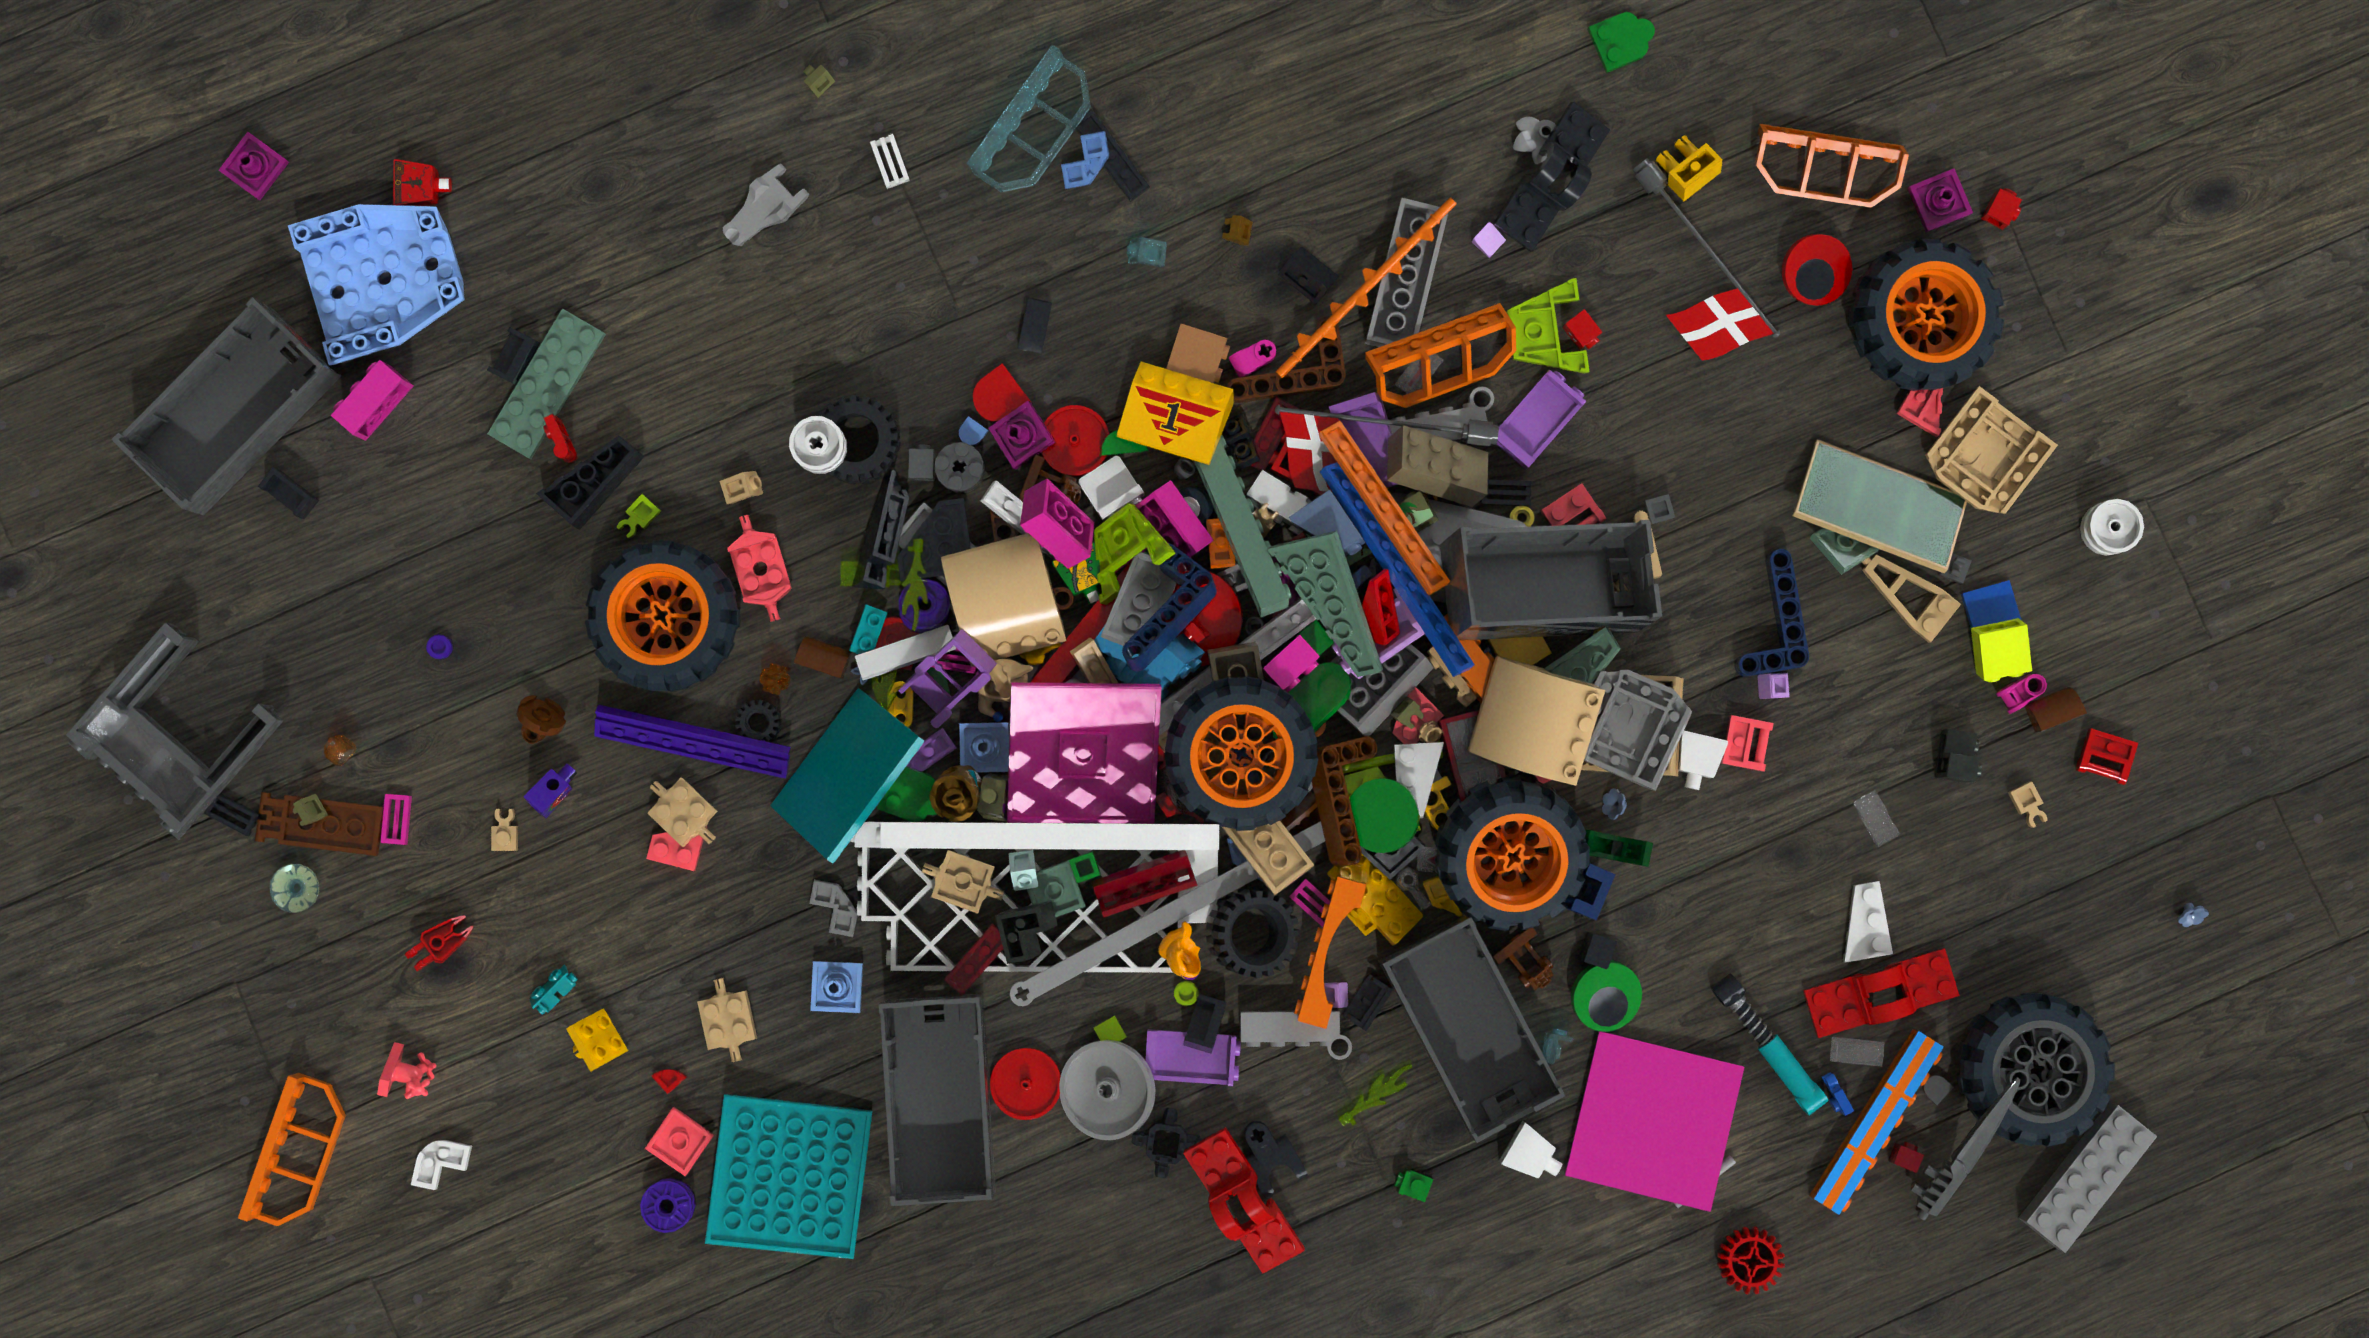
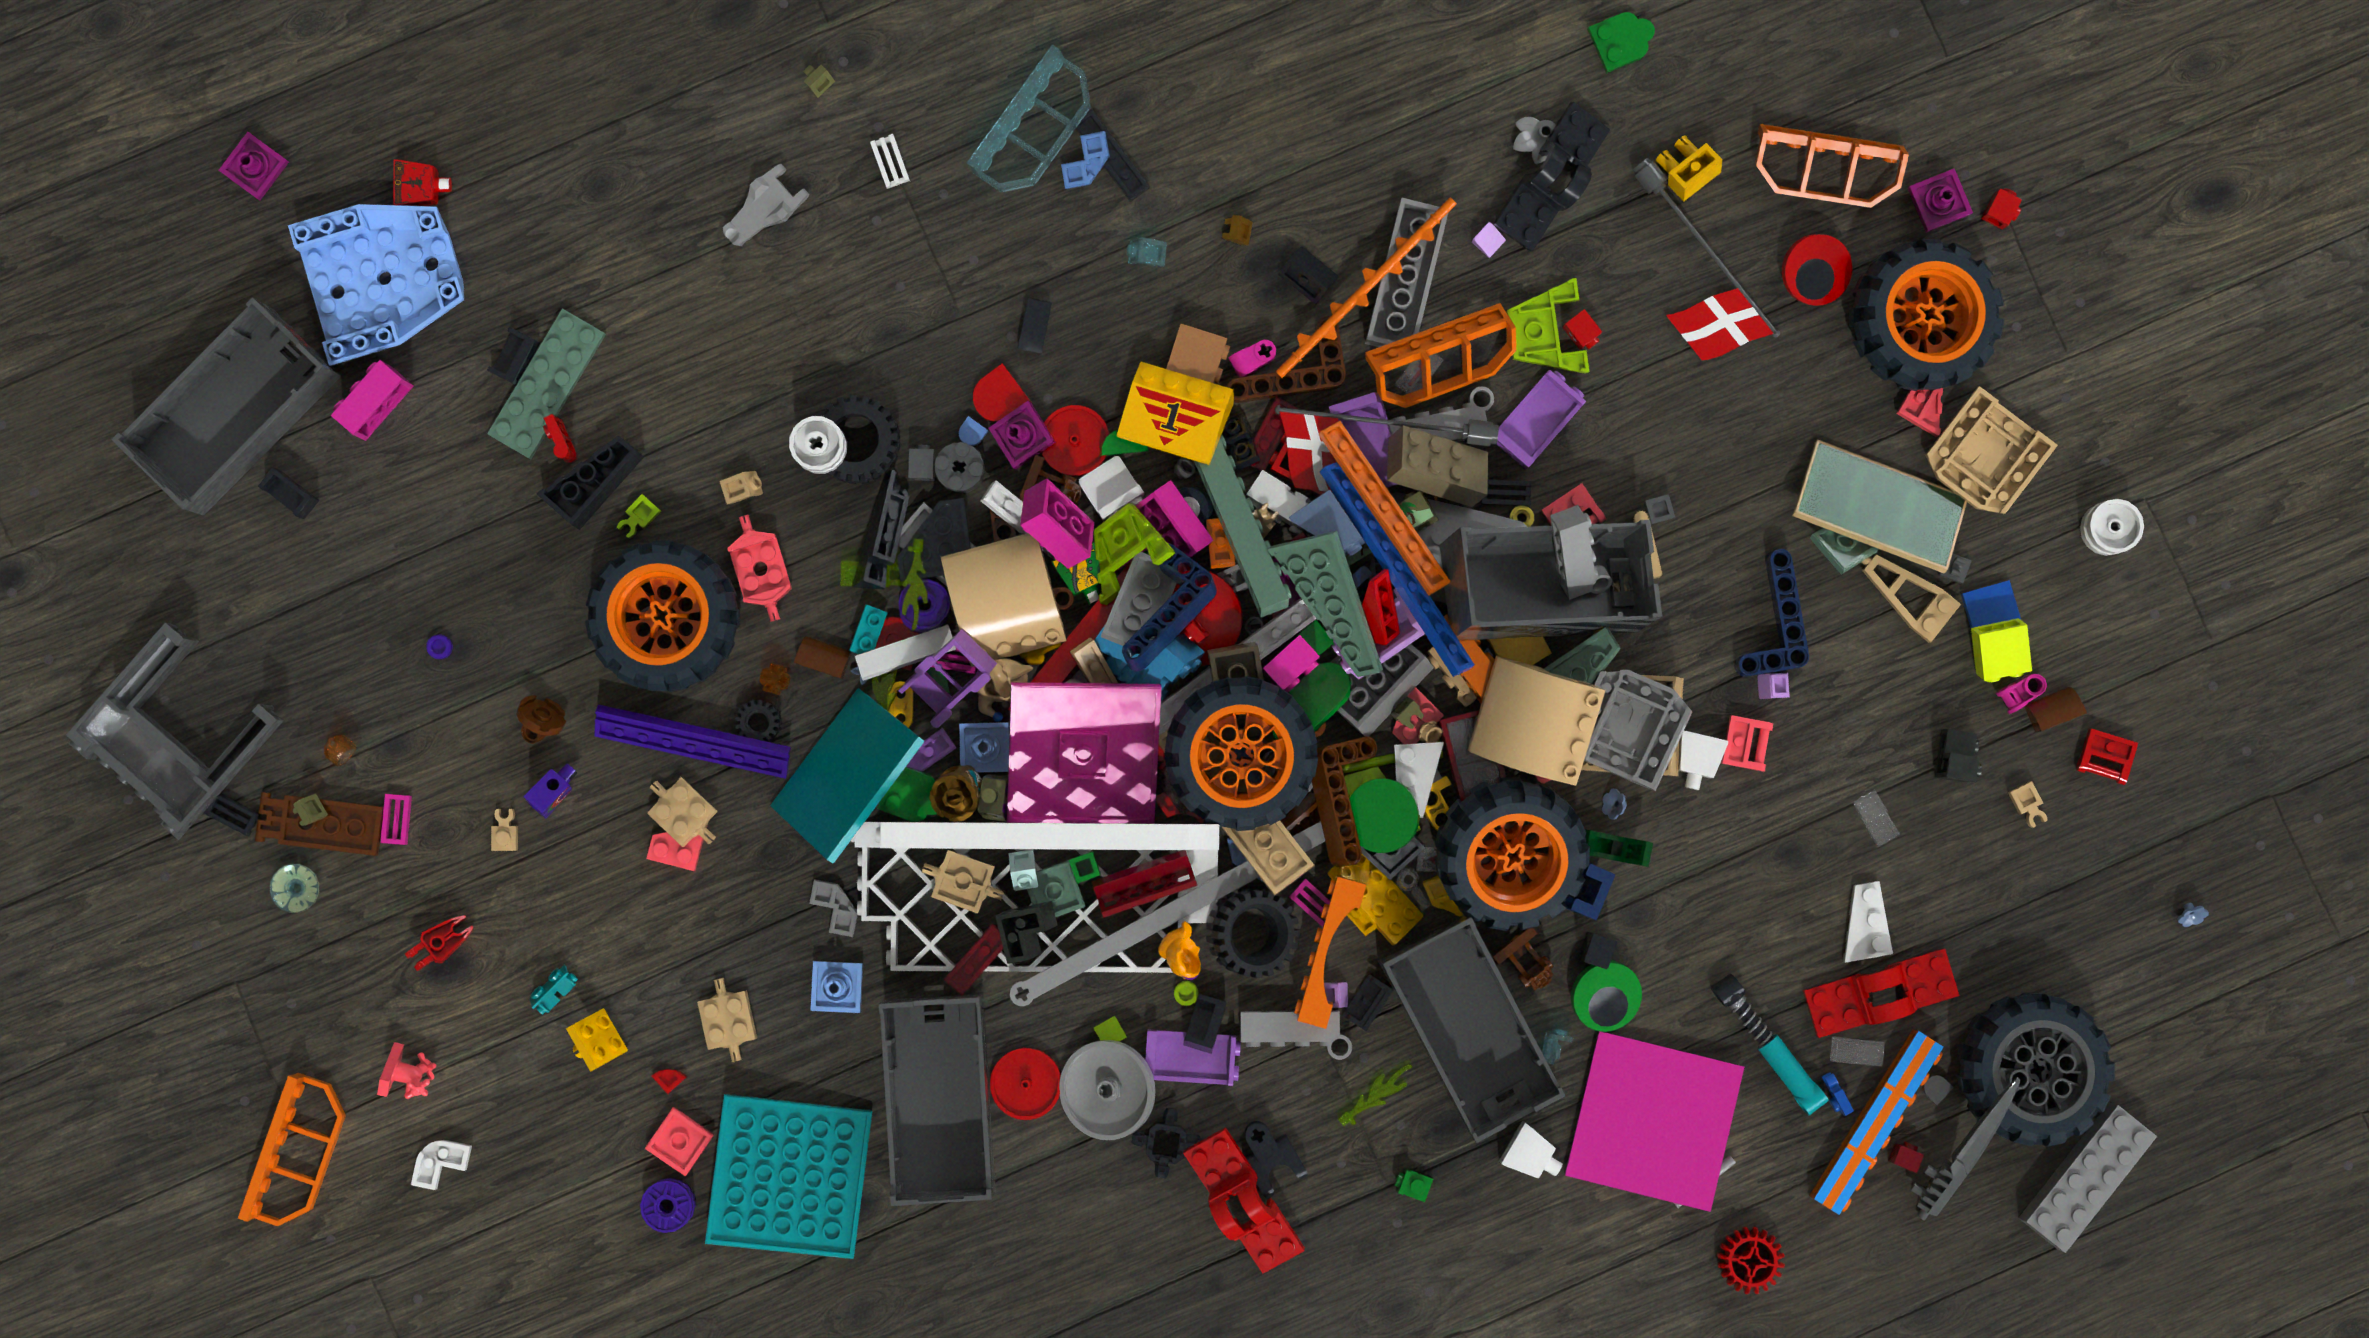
(1575, 554): none -> light grey hinge

